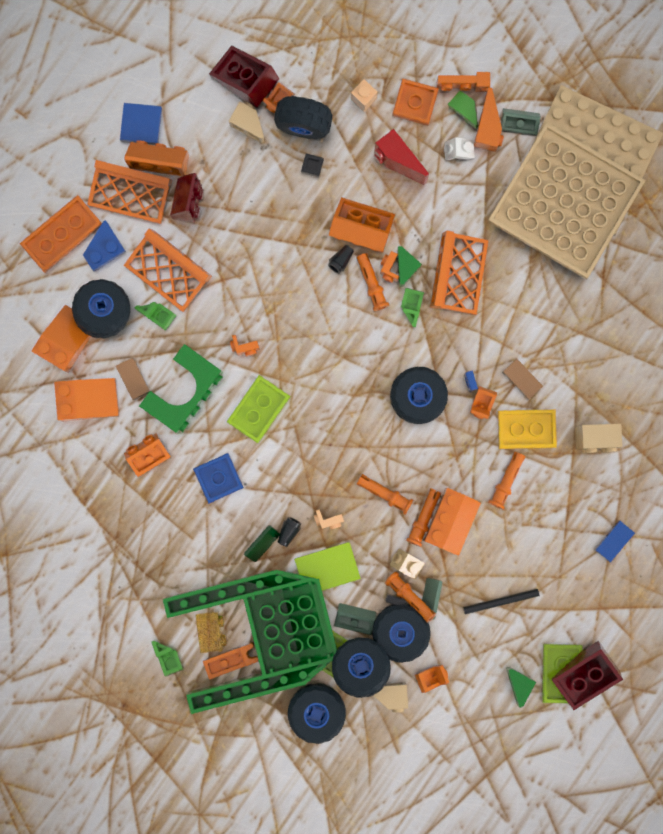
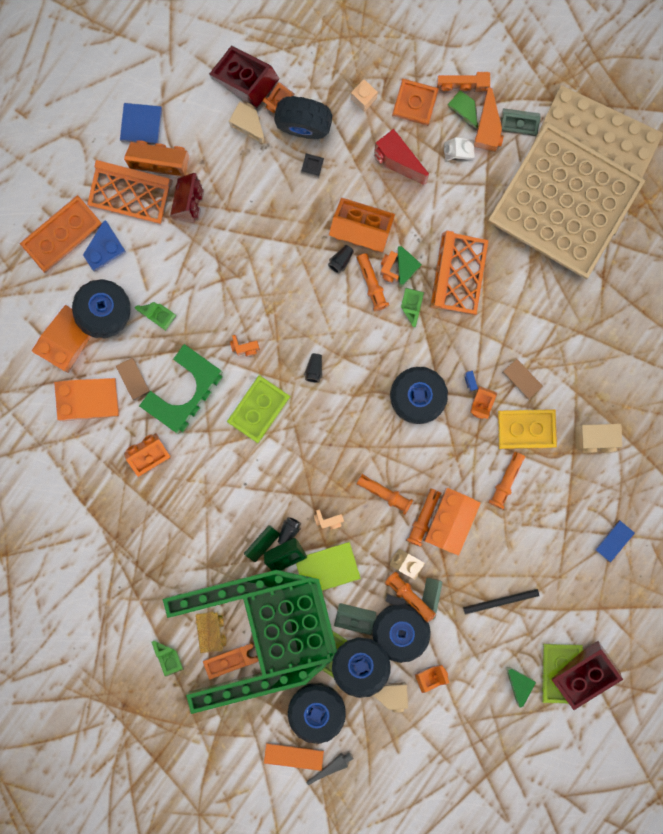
(175, 255): orange fence -> none
(218, 478): blue tile -> none
(284, 555): none -> dark green slope
(293, 756): none -> orange tile
(314, 368): none -> black cone
(337, 764): none -> dark grey piece

